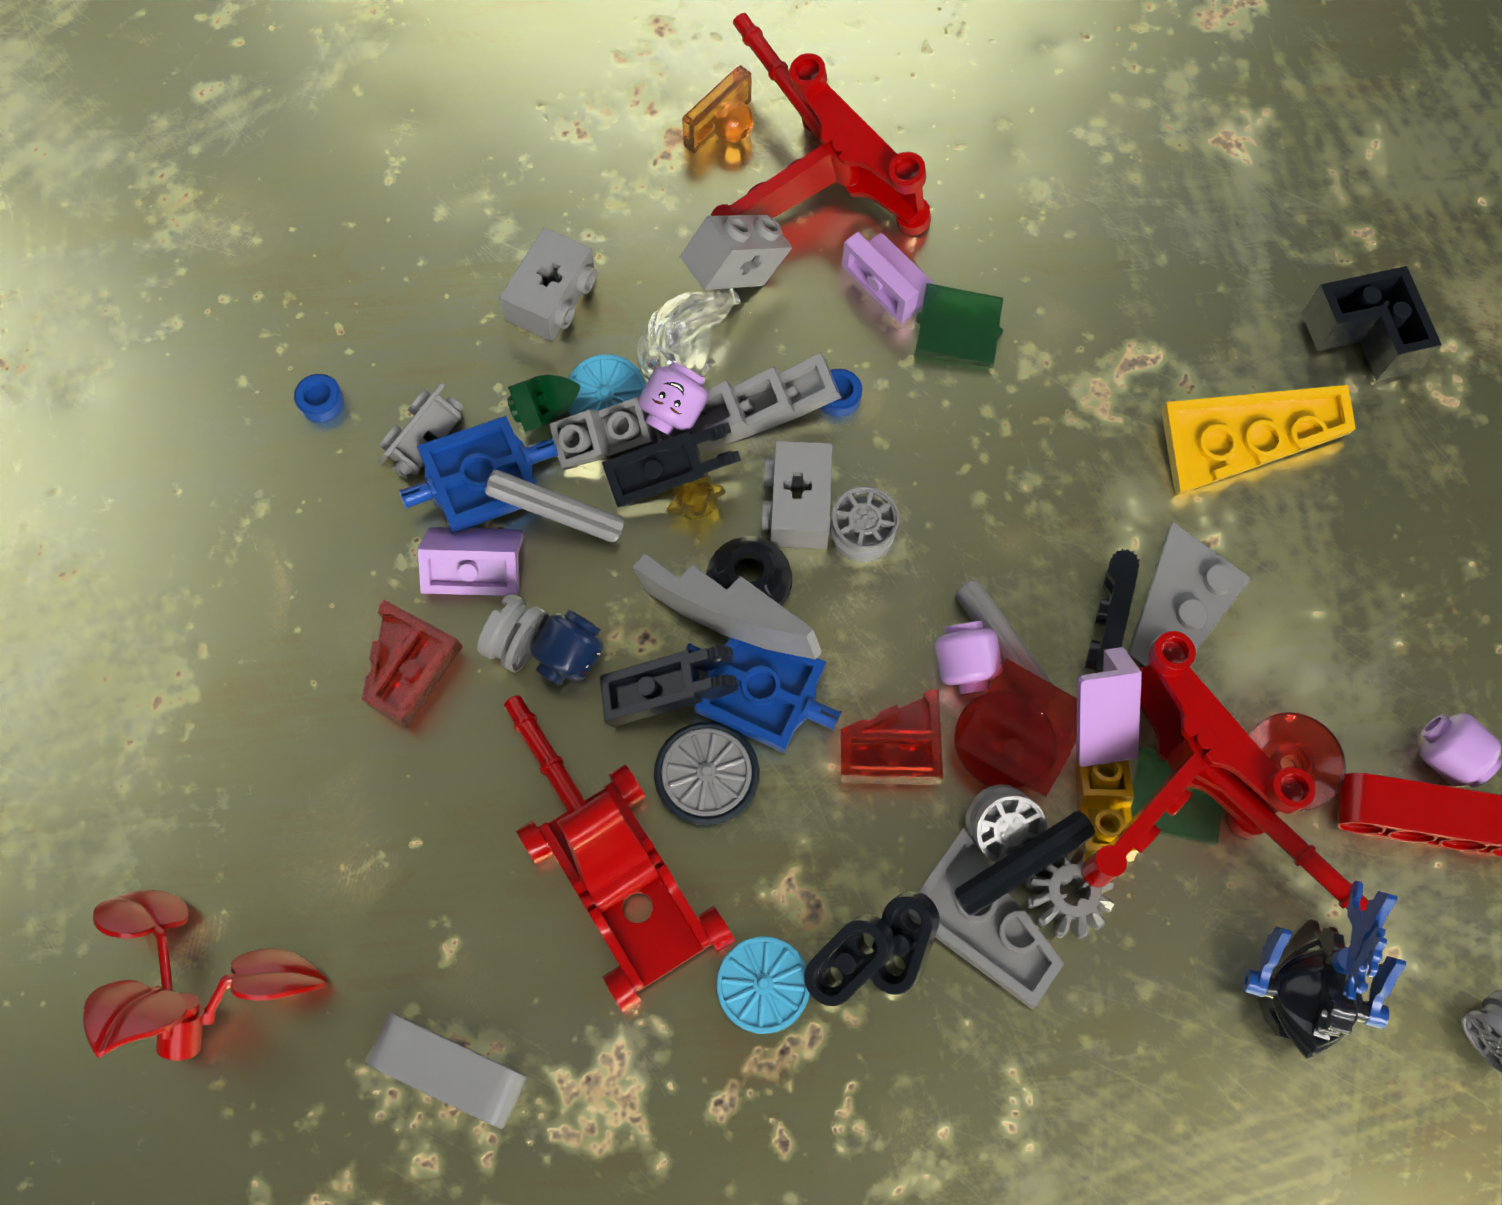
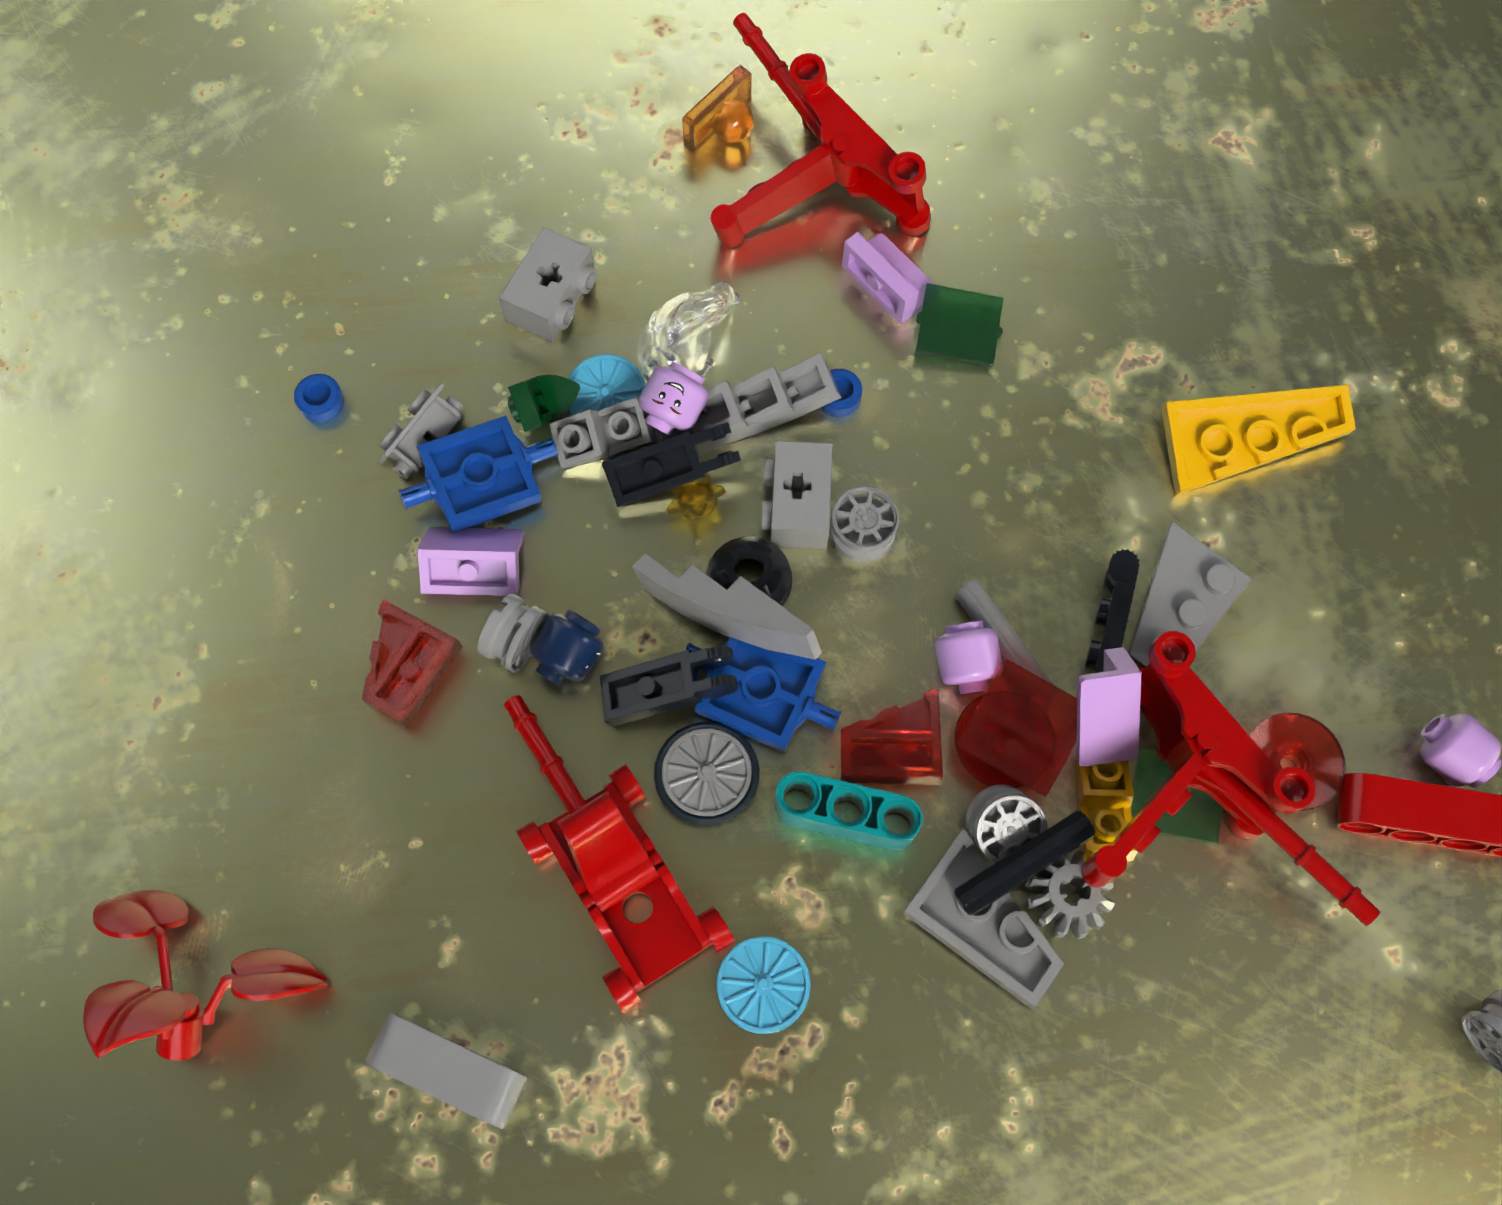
(554, 506): light grey axle -> none
(735, 251): light grey brick -> none
(851, 957): black plate -> none
(872, 802): none -> teal beam
(912, 941): black plate -> none
(1318, 983): helmet -> none
(1381, 314): black brick -> none

